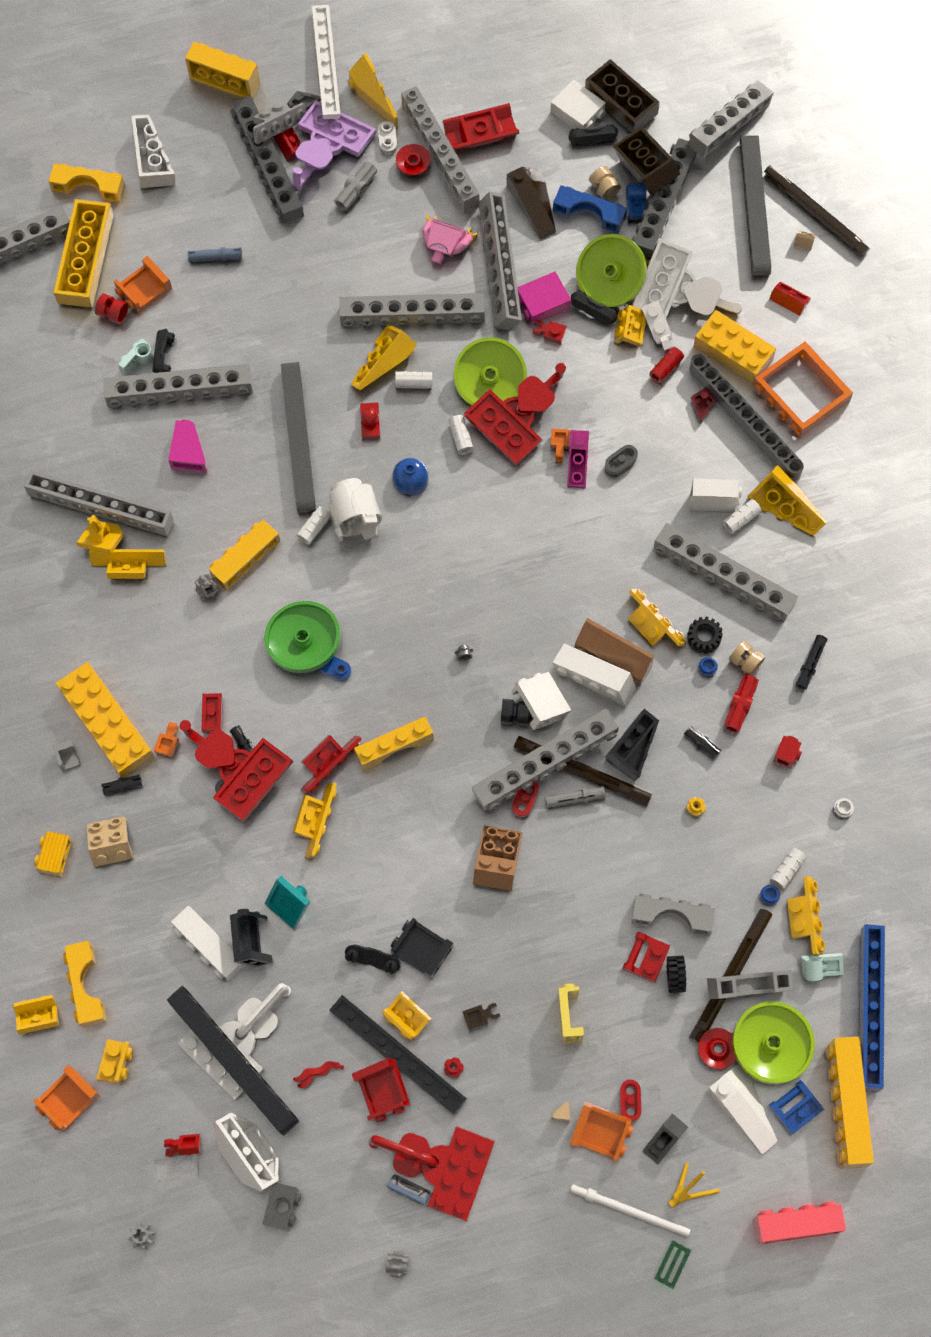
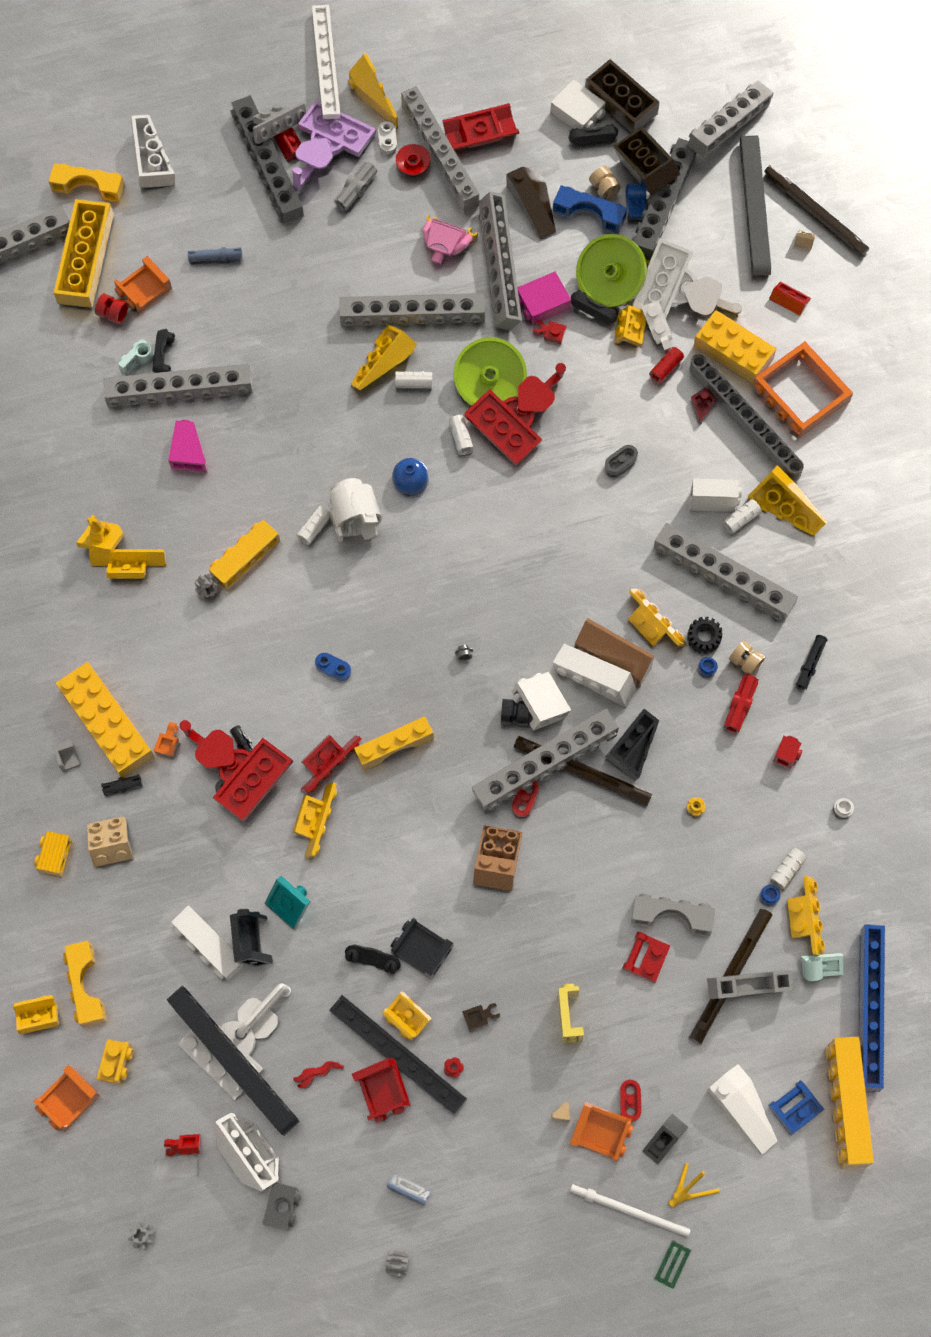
(99, 503): light grey brick -> none
(211, 712): red plate -> none
(222, 70): yellow brick -> none
(298, 437): dark grey beam -> none
(302, 97): dark grey piece -> none
(302, 636): bright green dish -> none
(370, 420): red tile -> none
(457, 1171): red plate -> none
(560, 441): orange plate -> none
(575, 797): light grey pin -> none
(578, 458): dark pink slope -> none
(676, 974): black tyre -> none
(702, 742): black pin -> none
(711, 1039): red dish -> none
(773, 1042): lime dish -> none
(799, 1224): coral brick -> none

